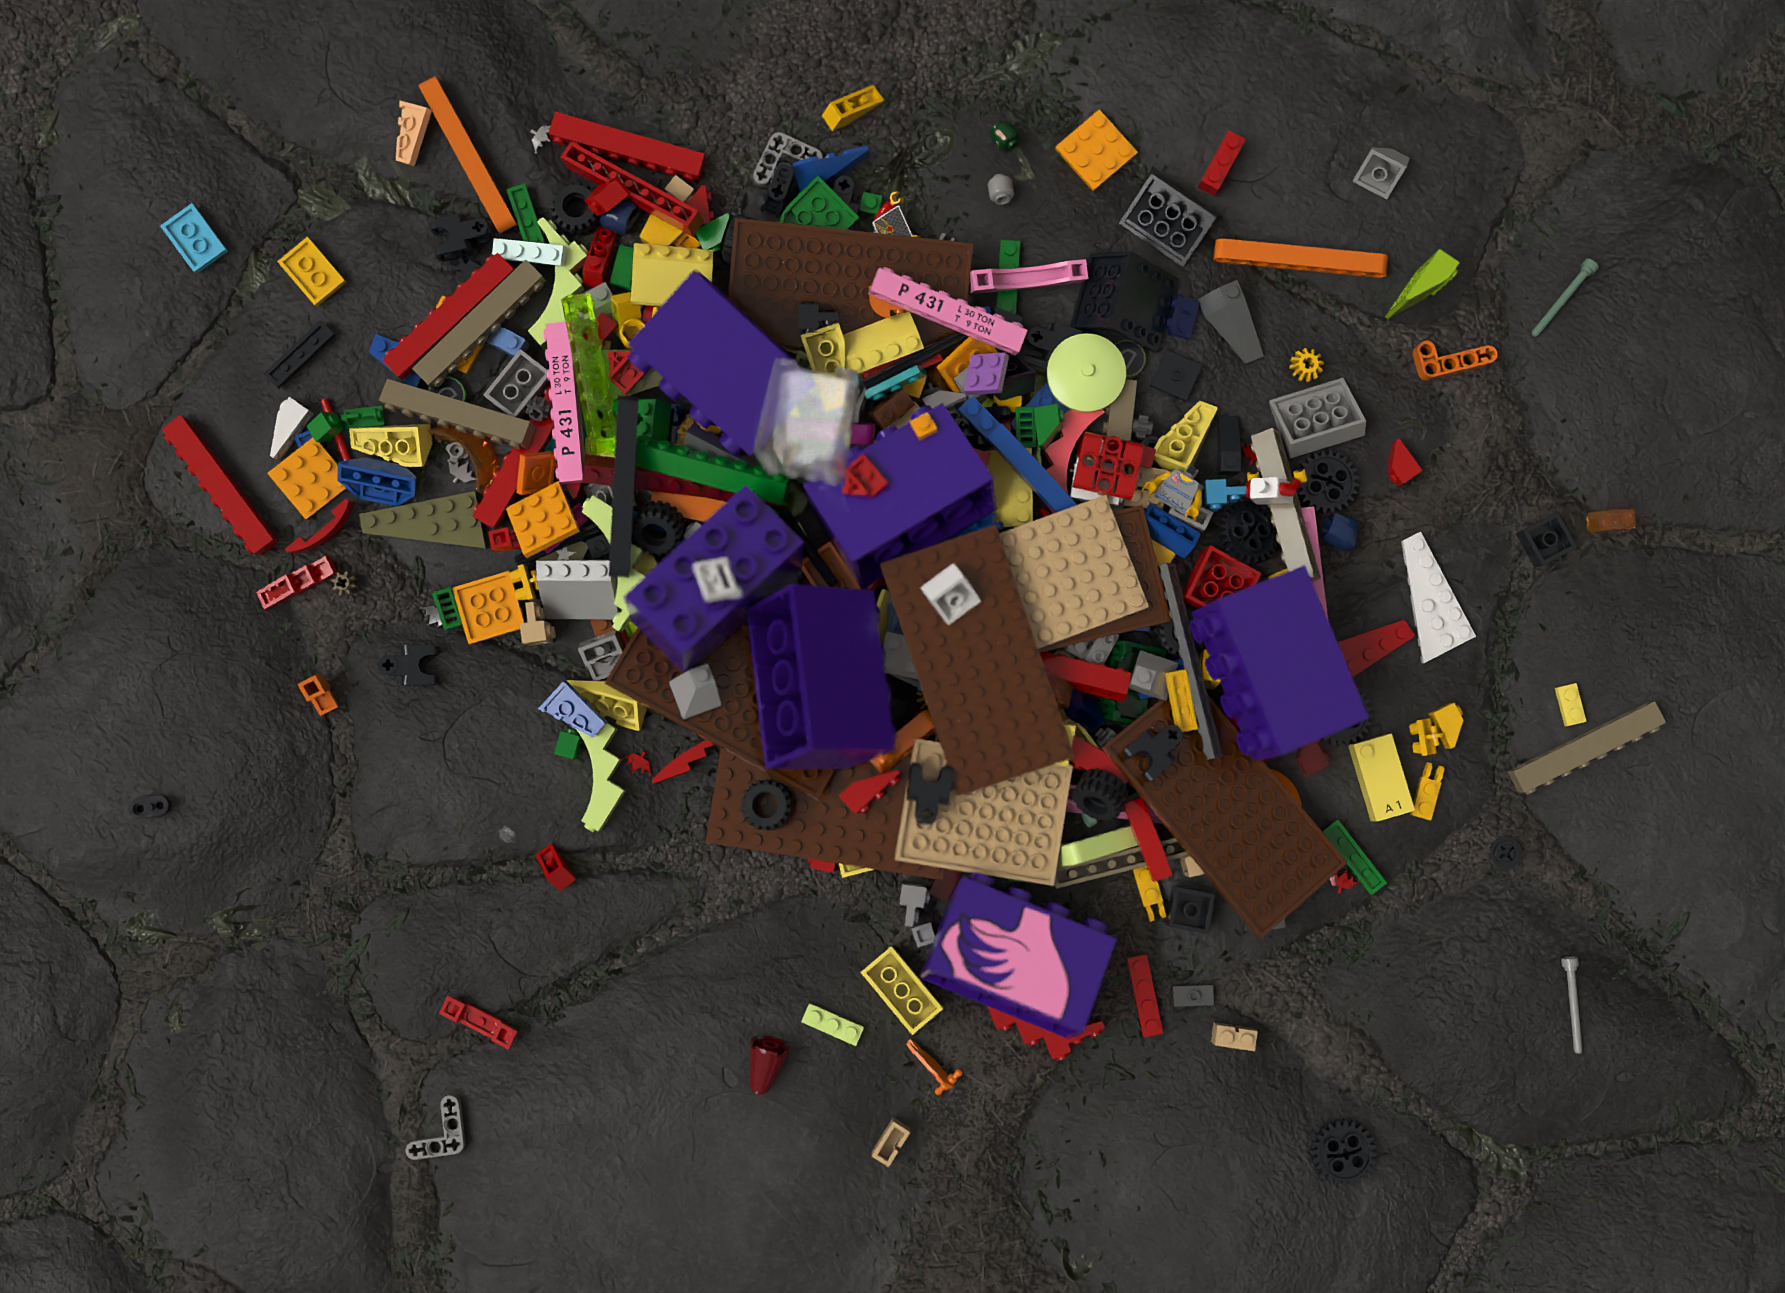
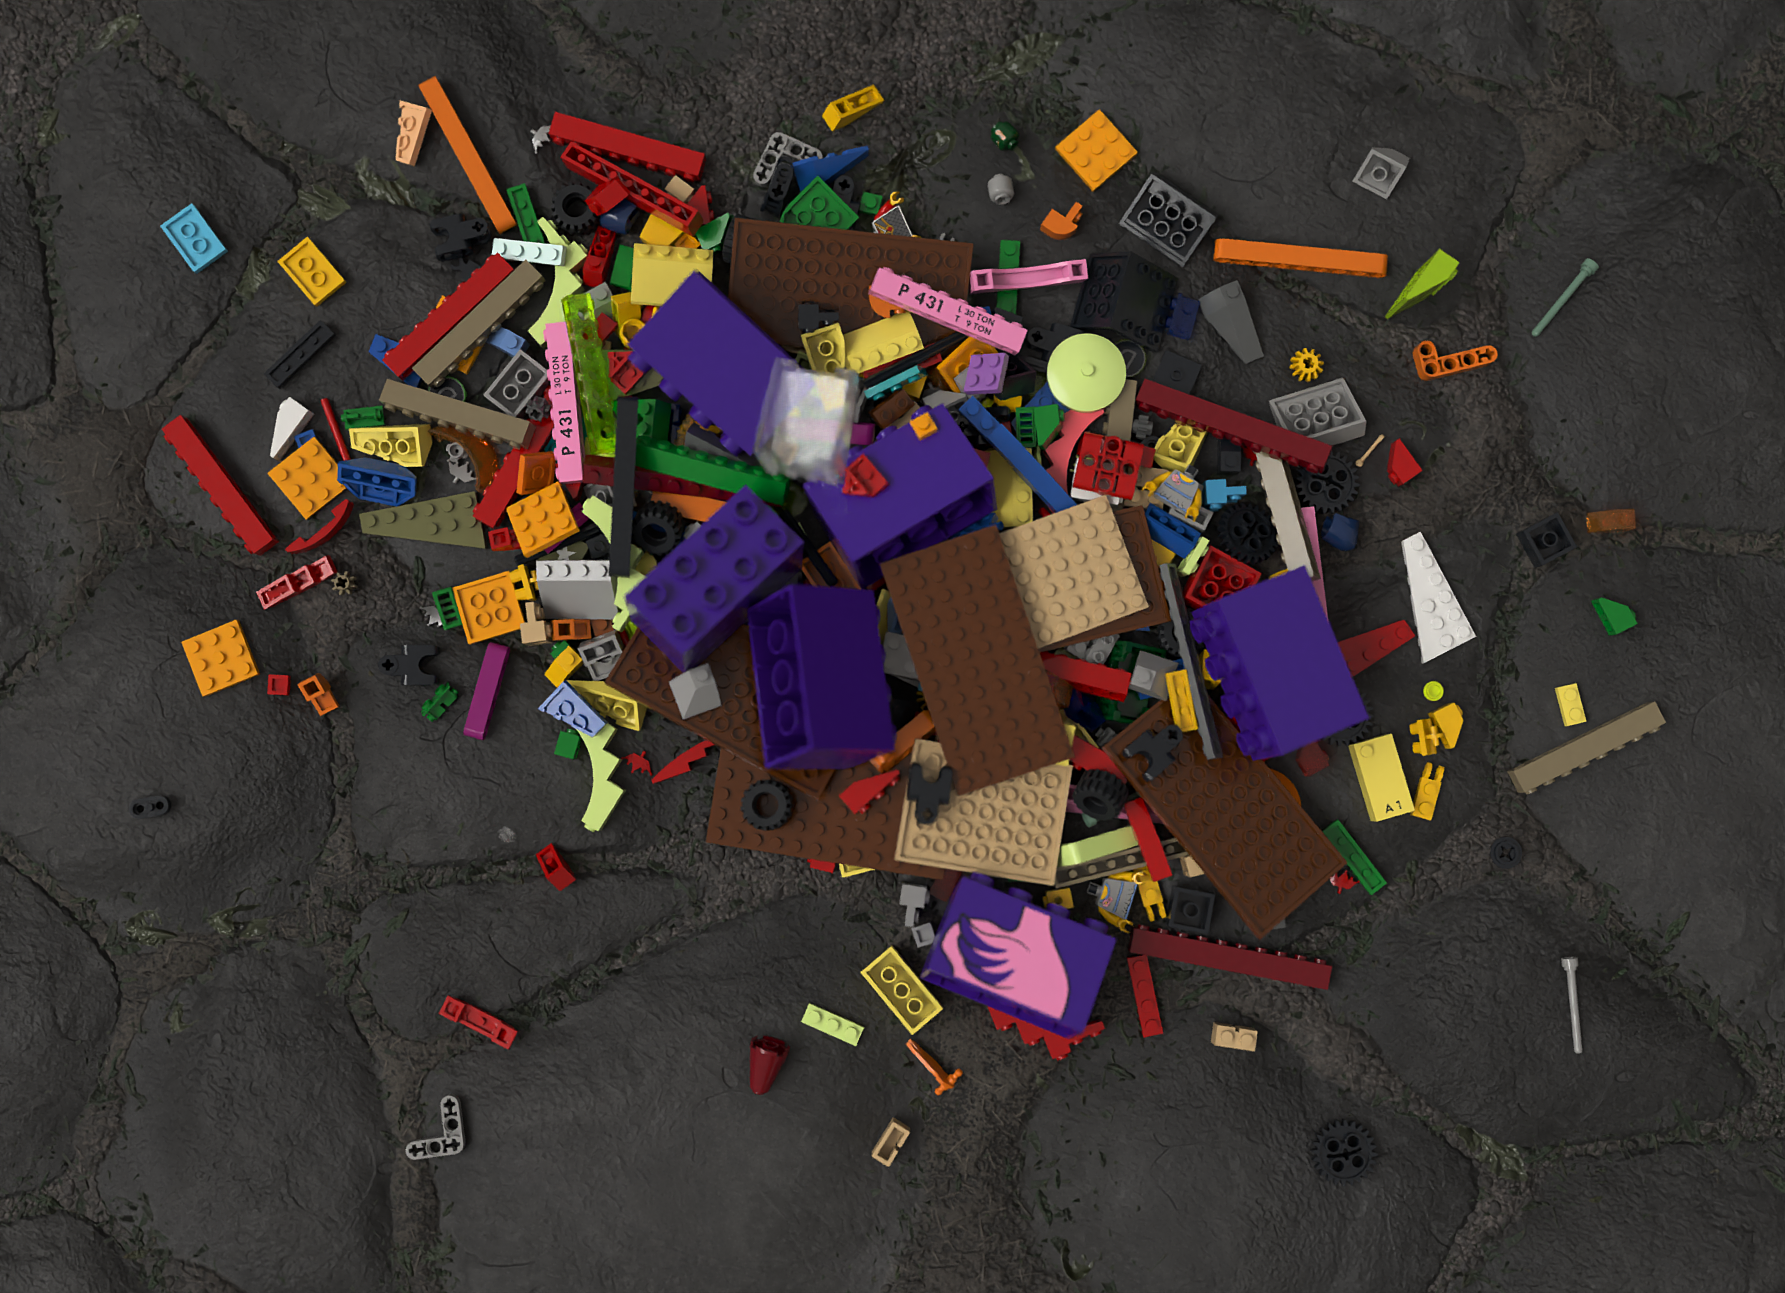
(220, 658): none -> light orange plate
(279, 684): none -> red plate
(325, 427): green brick -> none
(433, 706): none -> green hinge
(486, 691): none -> magenta beam
(559, 647): none -> green plate
(564, 666): none -> yellow slope
(571, 629): none -> orange brick
(711, 581): white plate -> none
(950, 594): white slope -> none
(1059, 896): none -> yellow brick
(1062, 227): none -> orange brick
(1116, 896): none -> torso
(1190, 563): none -> yellowish green plate
(1193, 995): dark grey plate -> none
(1221, 163): red brick -> none
(1230, 958): none -> dark red brick
(1233, 426): none -> dark red brick
(1273, 489): white torso -> none
(1359, 463): none -> tan hinge
(1433, 691): none -> neon yellow plate
(1614, 615): none -> green slope

